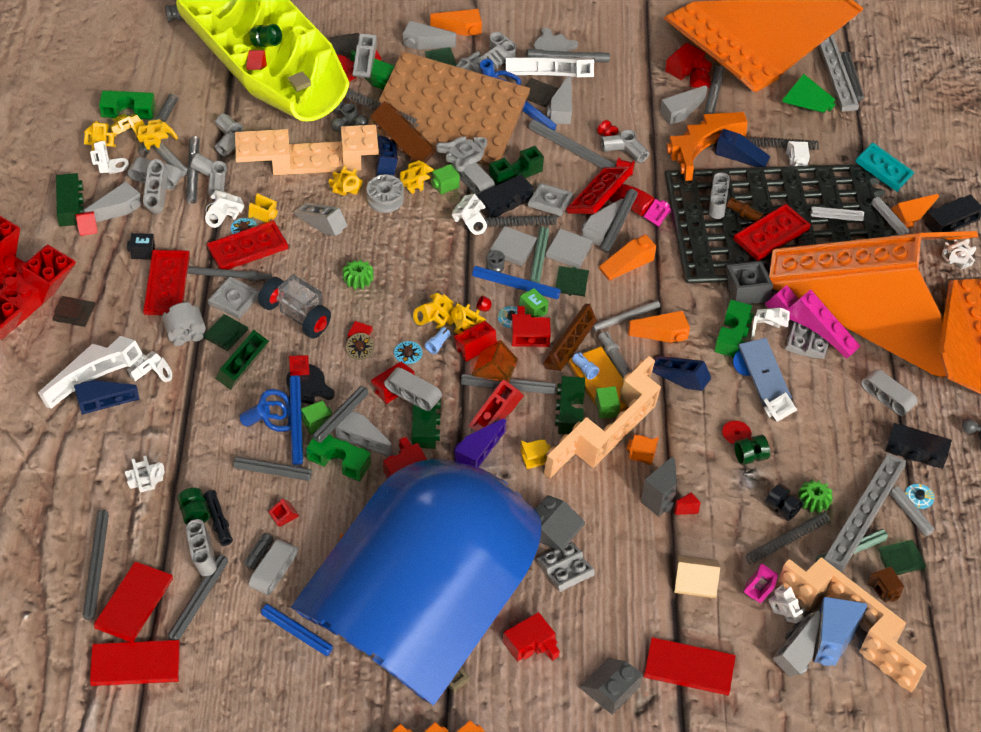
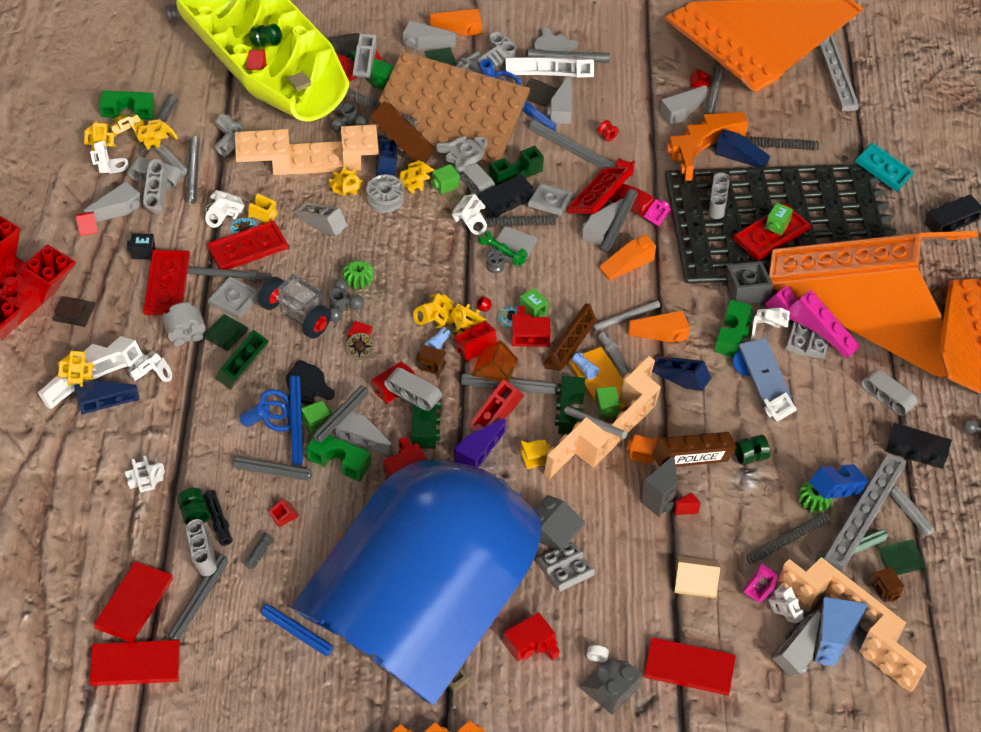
(69, 198): dark green brick -> none
(75, 365): none -> yellow piece
(95, 565): dark grey axle -> none
(214, 170): light grey piece -> none
(273, 567): light grey beam -> none
(299, 365): red tile -> none
(339, 302): none -> dark grey piece
(408, 352): piece -> none
(431, 360): none -> reddish brown window
(515, 282): blue axle -> none
(517, 258): none -> green piece
(539, 254): sand green axle -> none
(569, 248): light grey tile -> none
(572, 281): clear green piece -> none
(597, 653): none -> white tile
(603, 425): none -> light grey bar
(626, 143): light grey piece -> none
(687, 60): red hinge -> none
(695, 449): none -> reddish brown brick
(735, 431): red piece -> none
(744, 209): reddish brown pin -> none
(779, 219): none -> bright green brick
(785, 502): black wheel -> none
(798, 153): white window -> none
(809, 95): green slope -> none
(836, 213): light grey axle -> none
(844, 483): none -> blue arch
(852, 74): dark grey axle -> none
(890, 216): light grey axle -> none
(913, 210): orange slope -> none
(920, 495): piece -> none
(959, 253): white piece -> none

